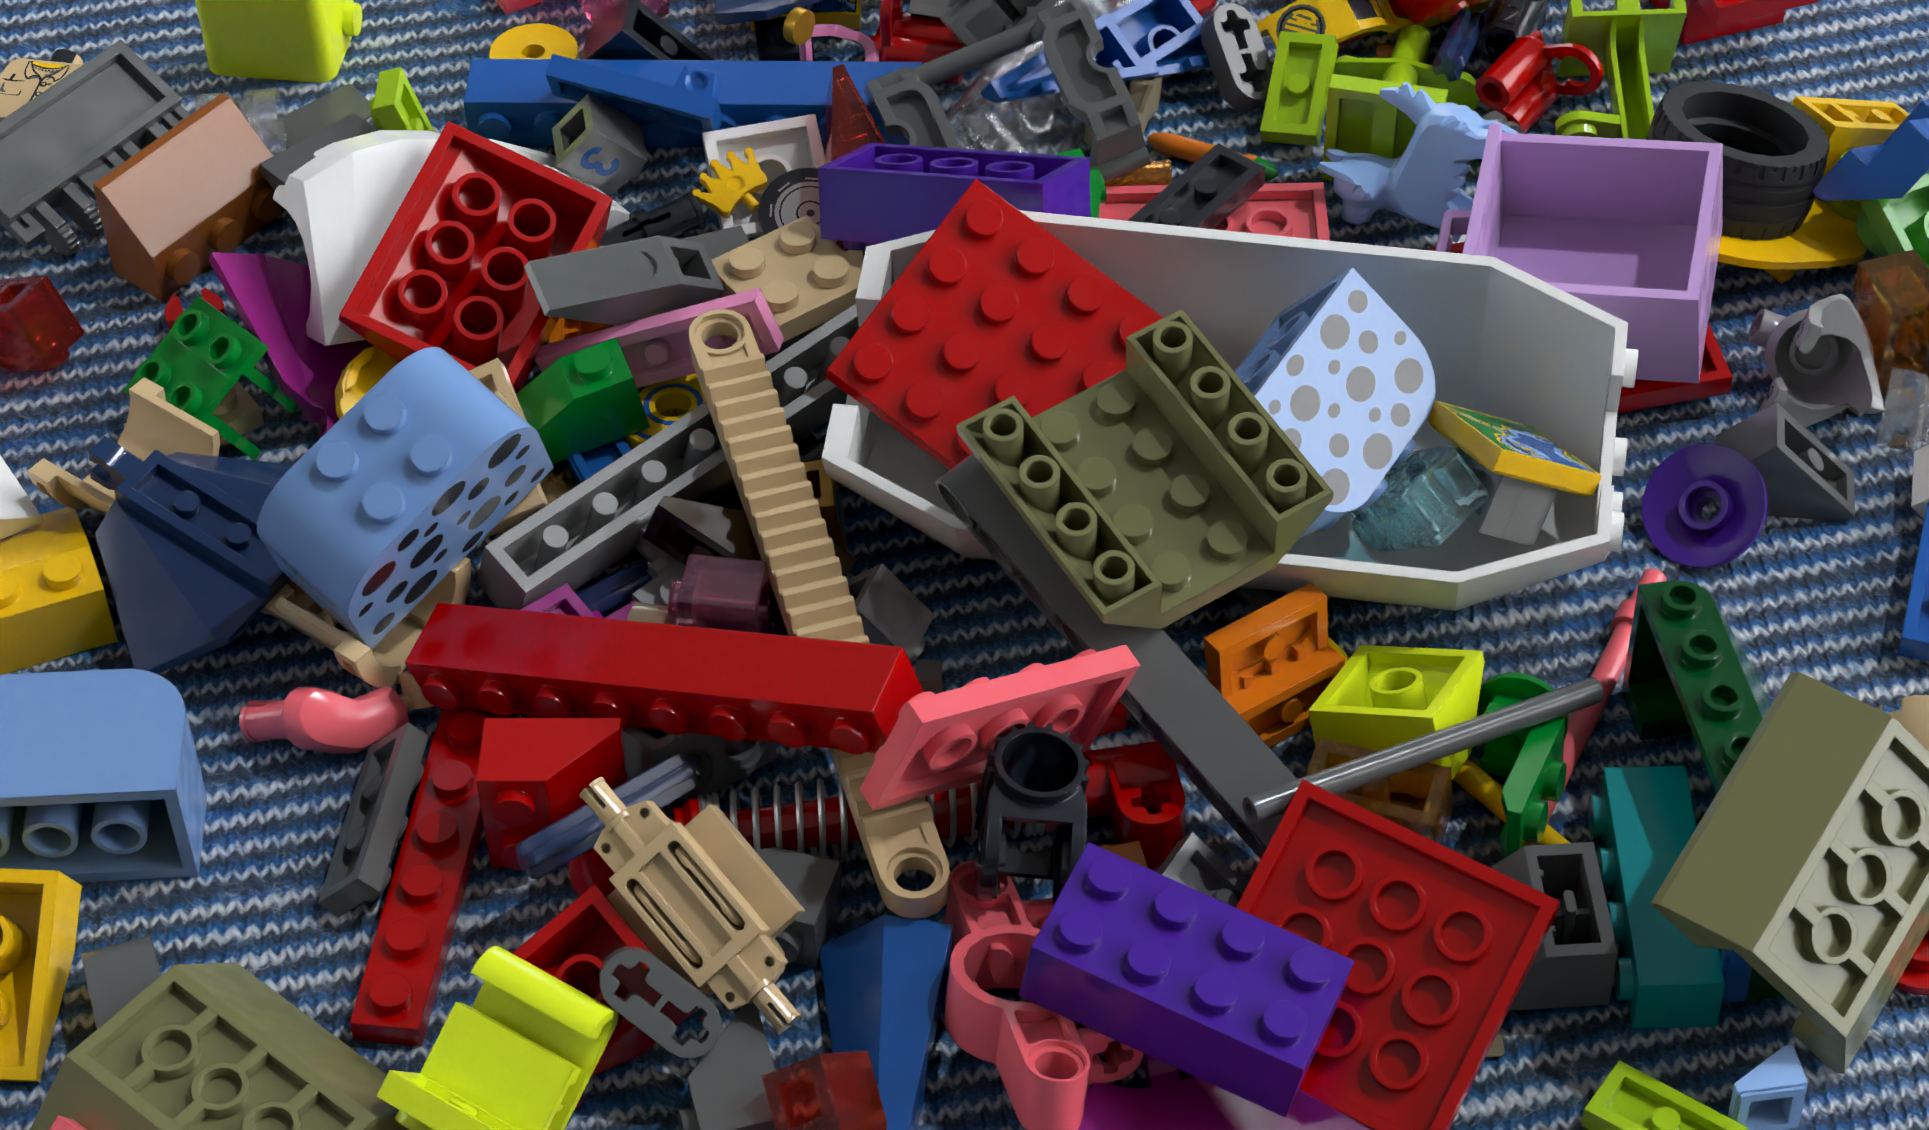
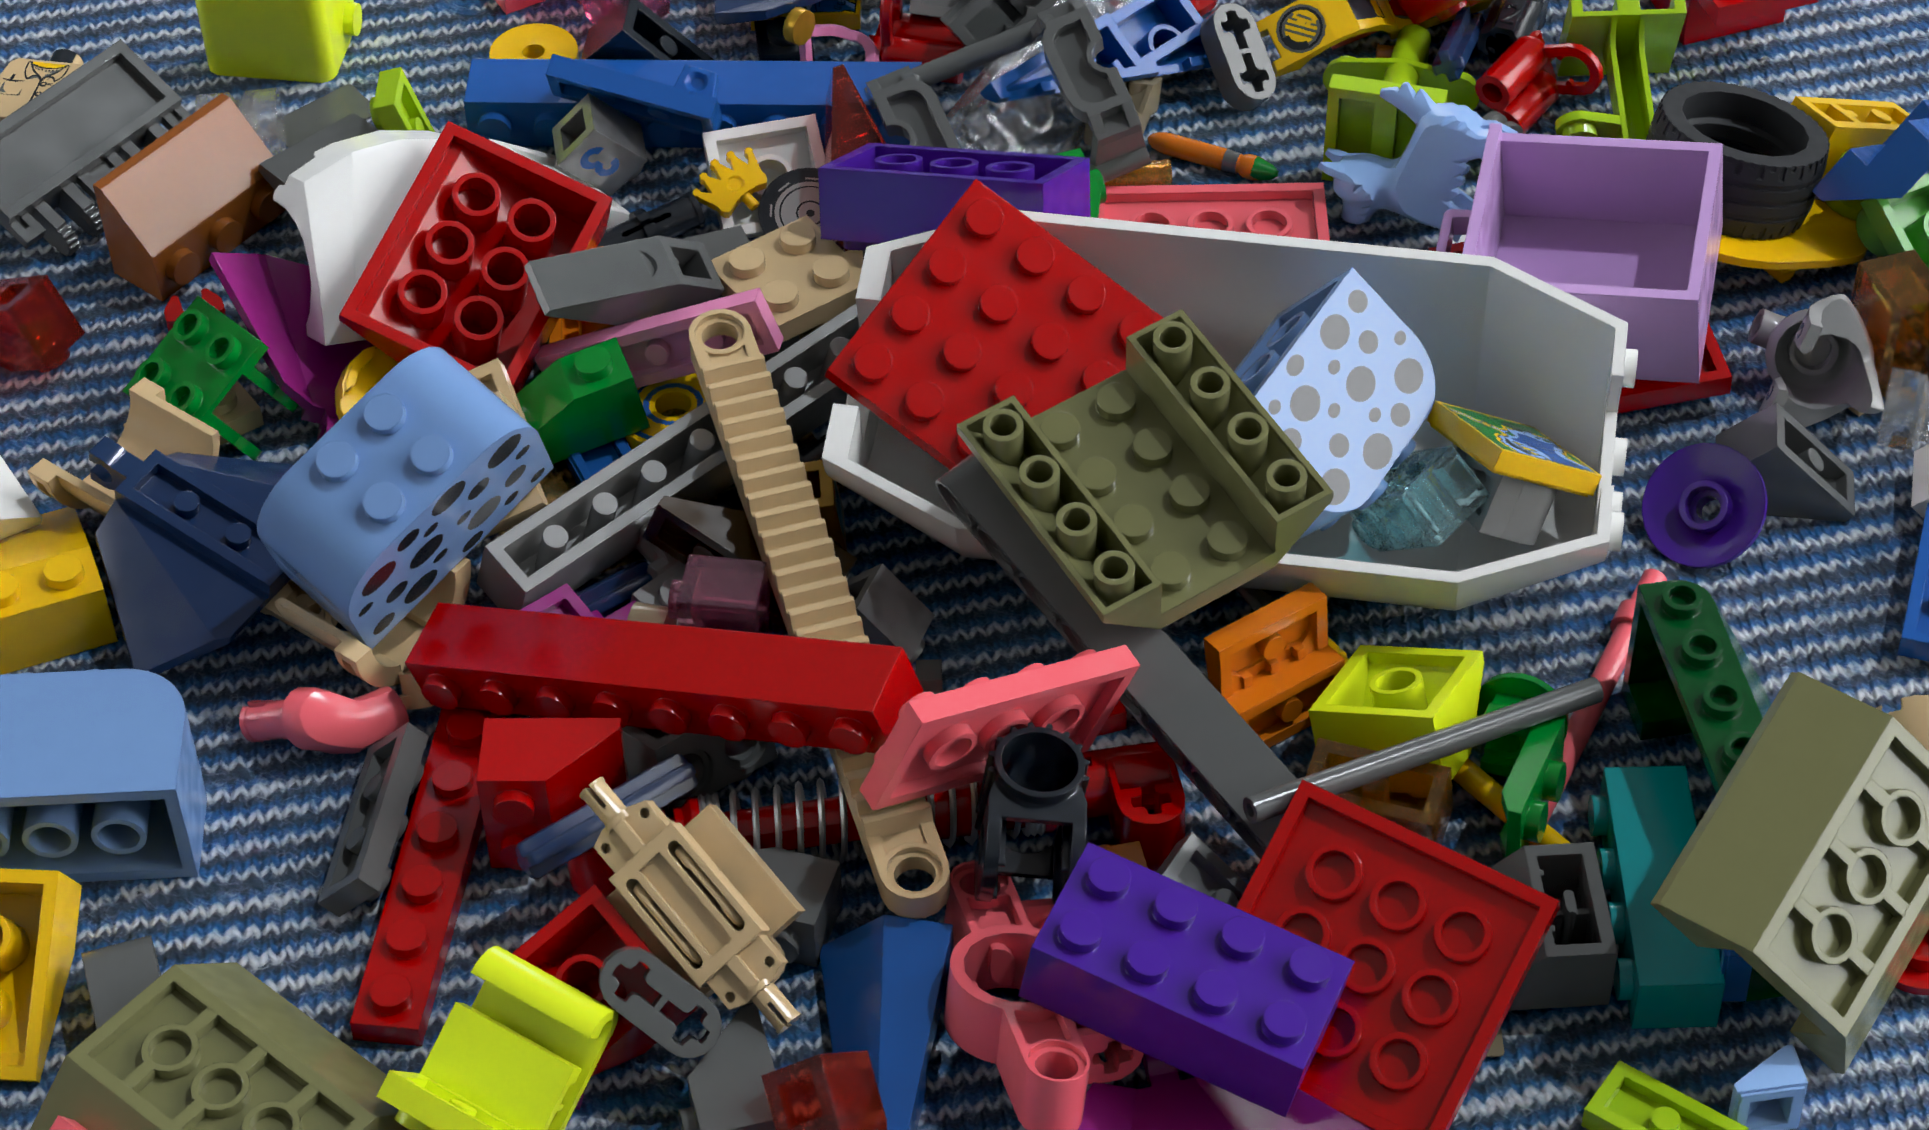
(1205, 191): black plate -> none
(1299, 88): lime plate -> none

